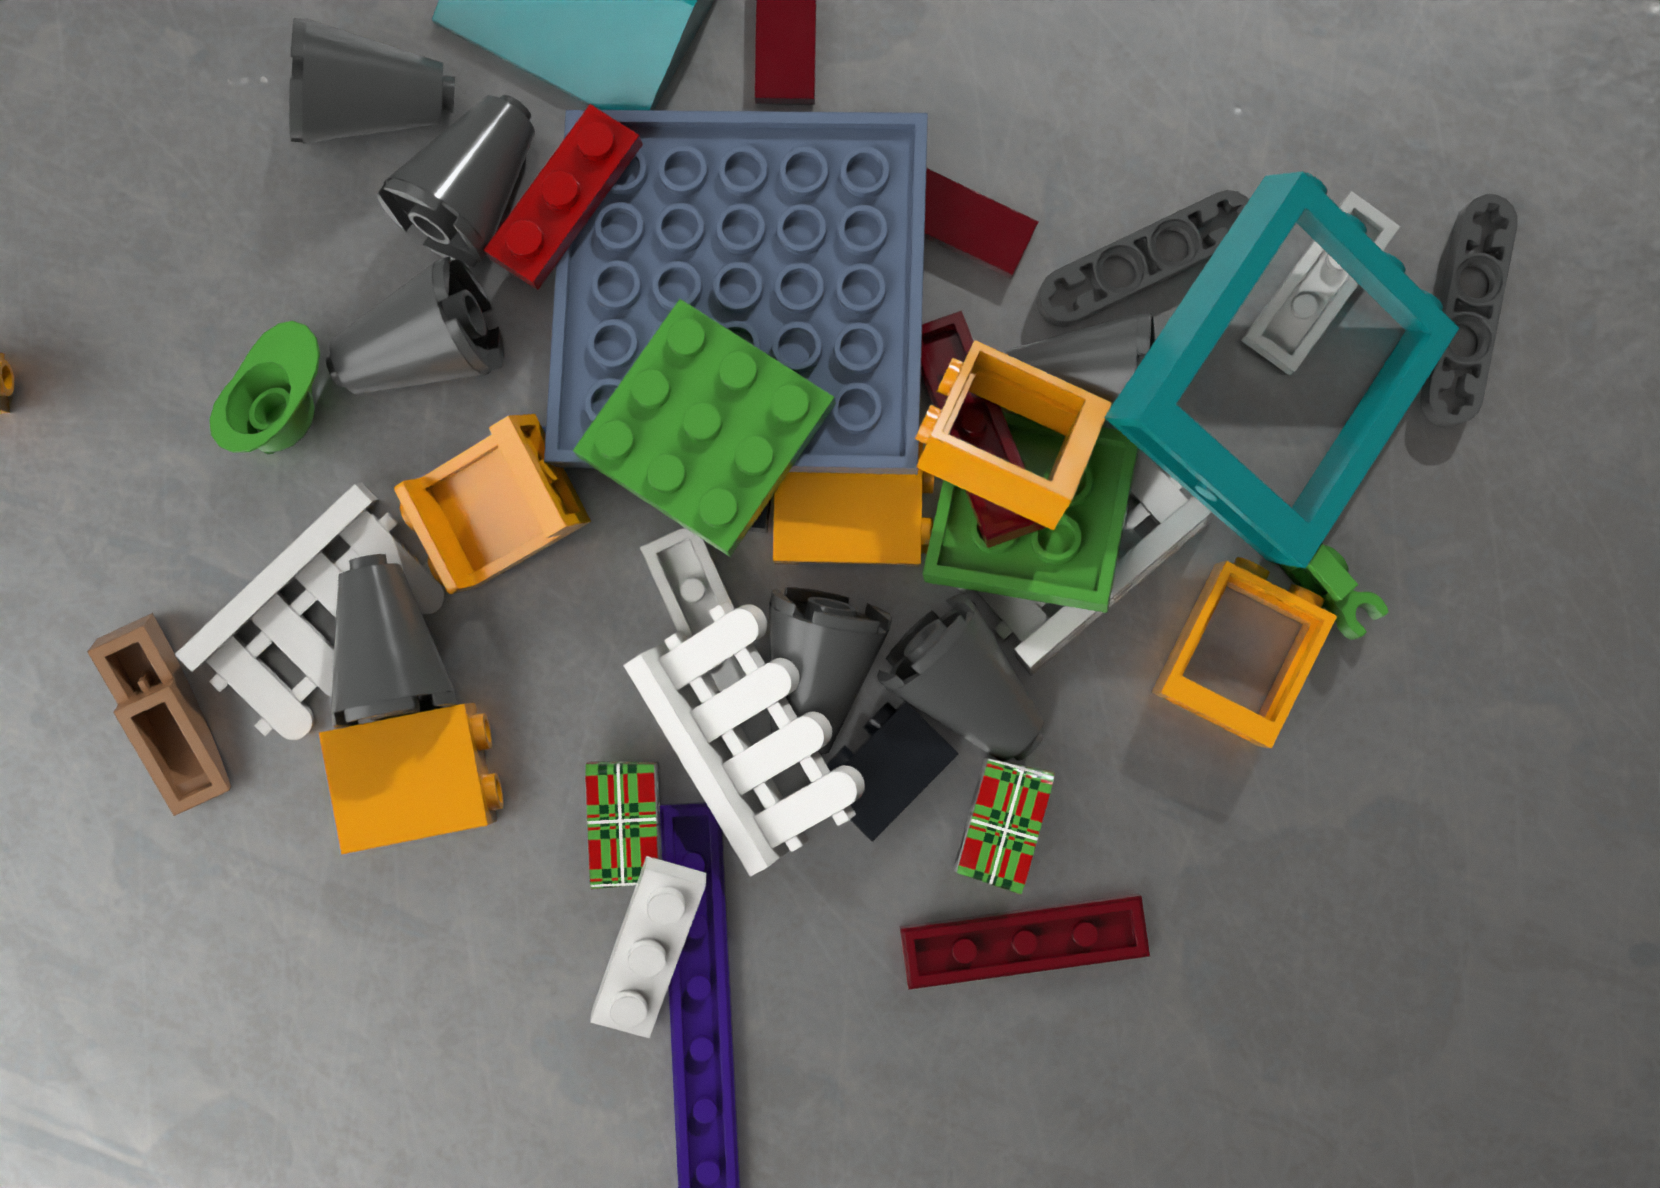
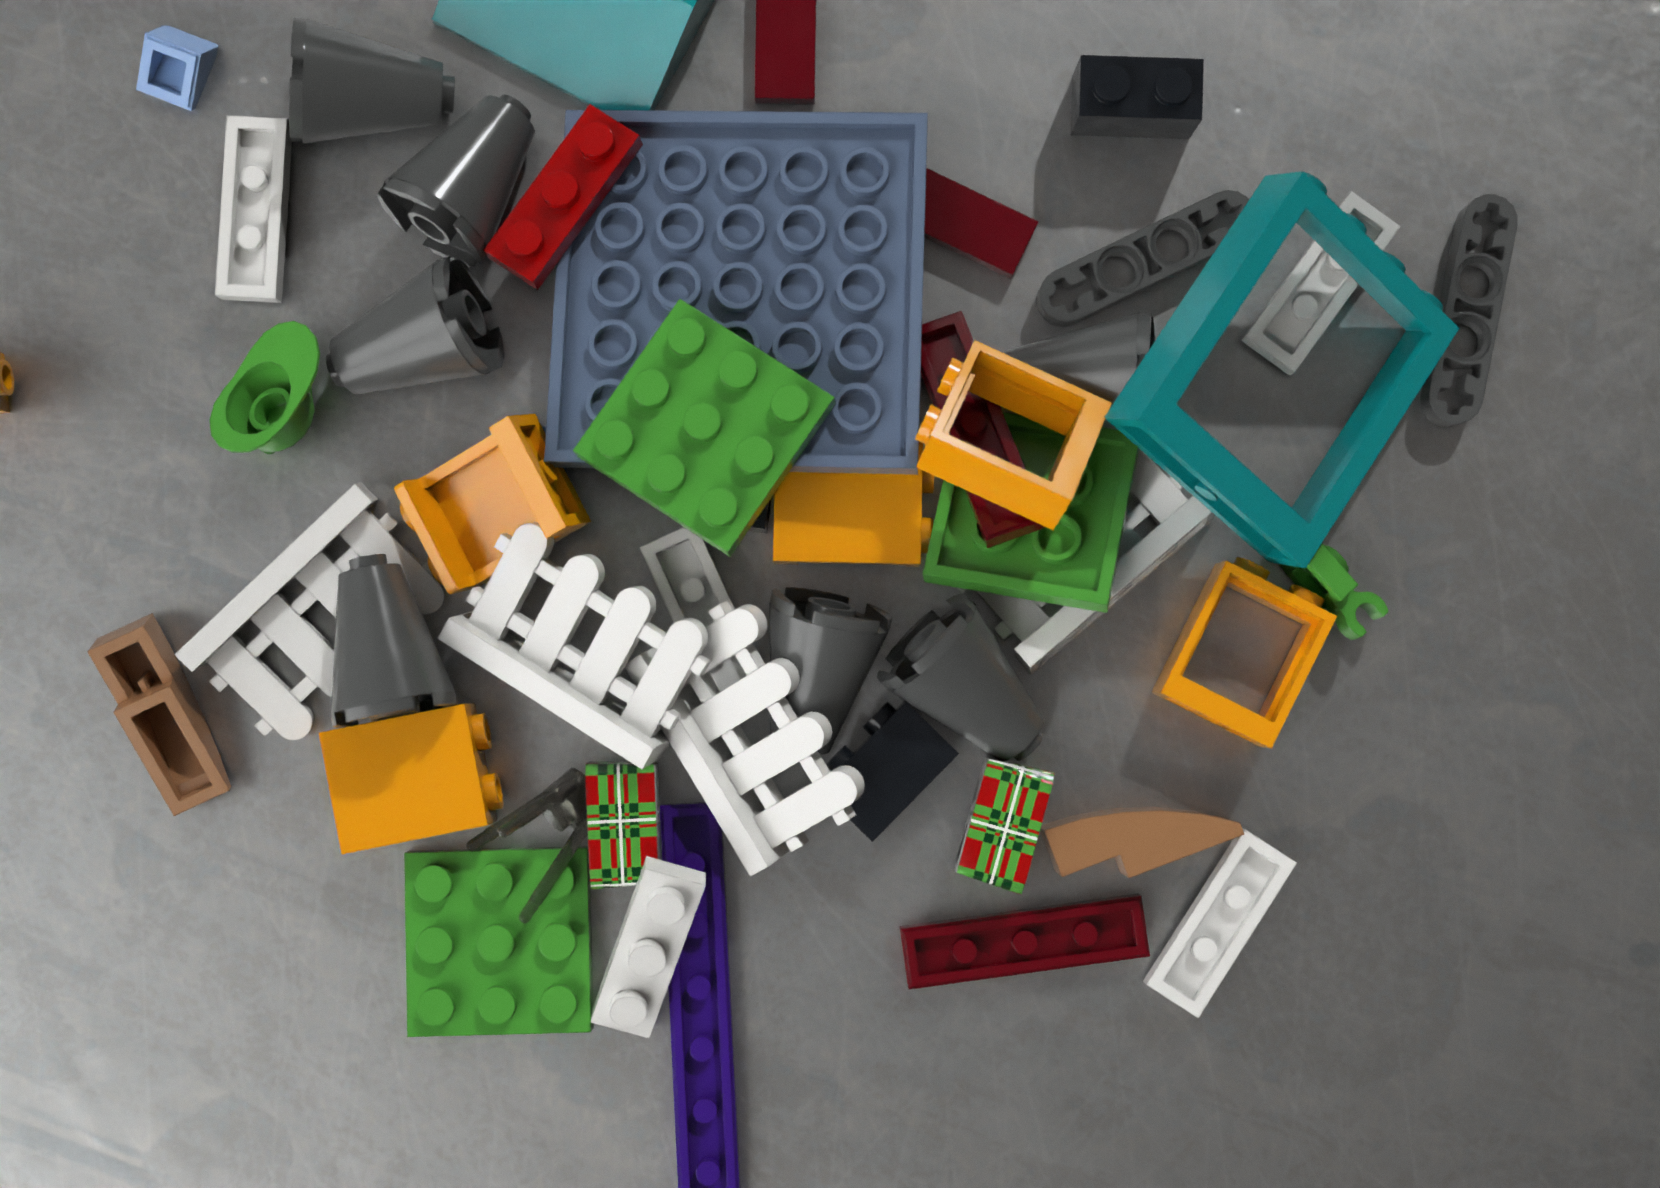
(175, 66): none -> light blue slope
(253, 209): none -> white plate
(475, 961): none -> bright green plate
(534, 663): none -> white fence
(562, 806): none -> clear smoke plant
(1133, 836): none -> medium nougat slope
(1137, 97): none -> black brick
(1219, 922): none -> white plate

